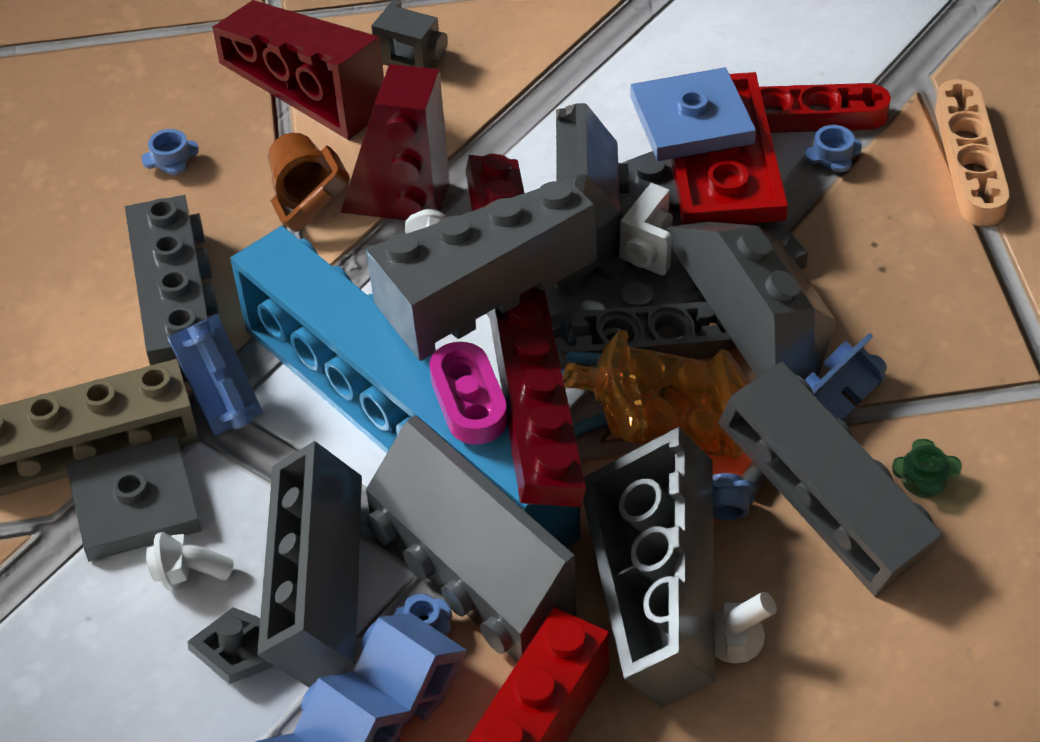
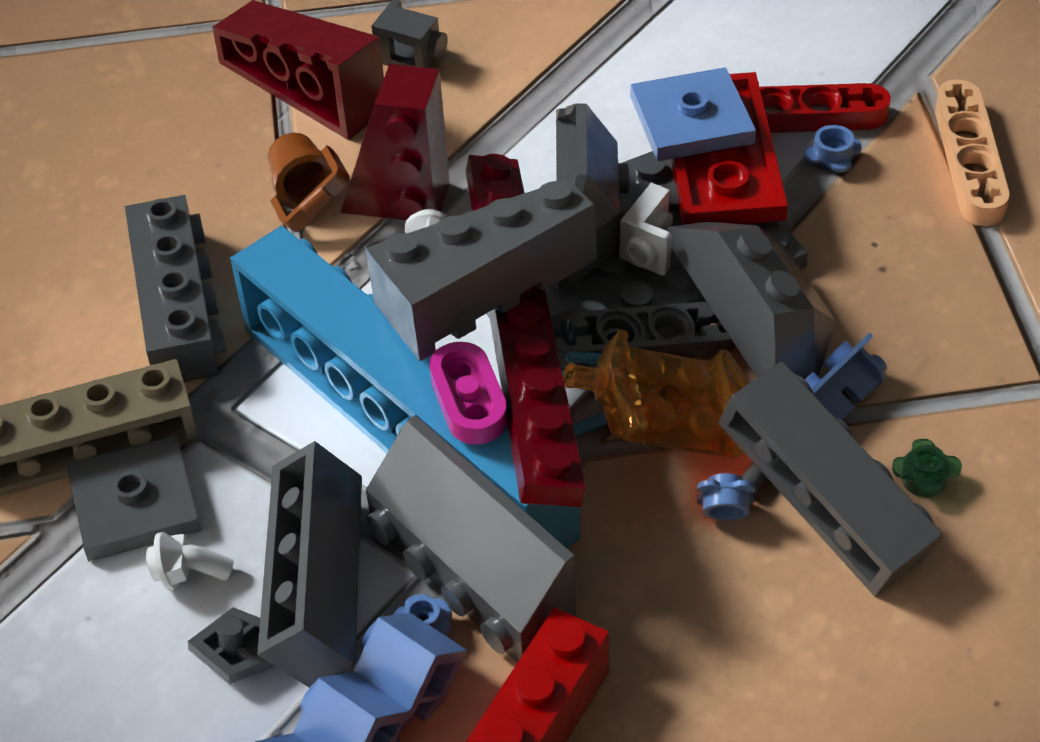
(169, 151): medium blue plate -> none
(215, 375): medium blue hinge -> none
(657, 563): dark grey wedge -> none
(738, 628): white plate -> none

